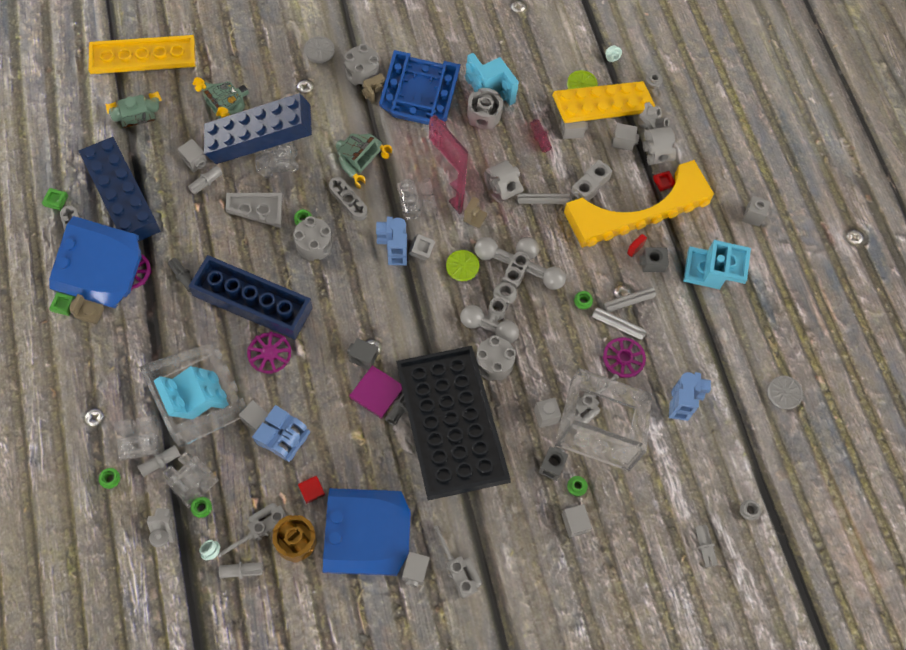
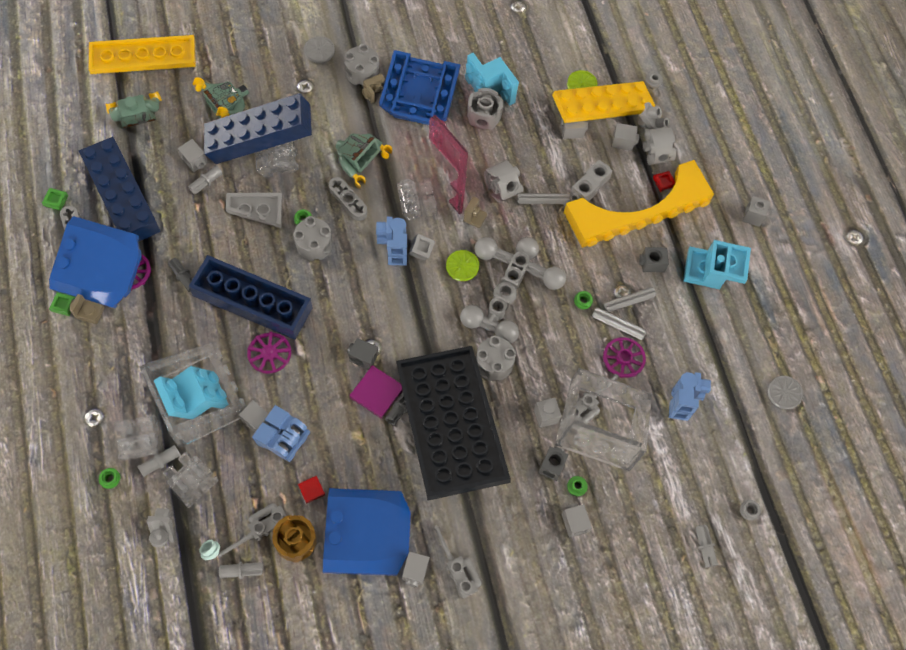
(201, 501): bright green plate -> none
(540, 136): clear pink axle -> none
(613, 53): light aqua plate -> none
(636, 245): red tile -> none

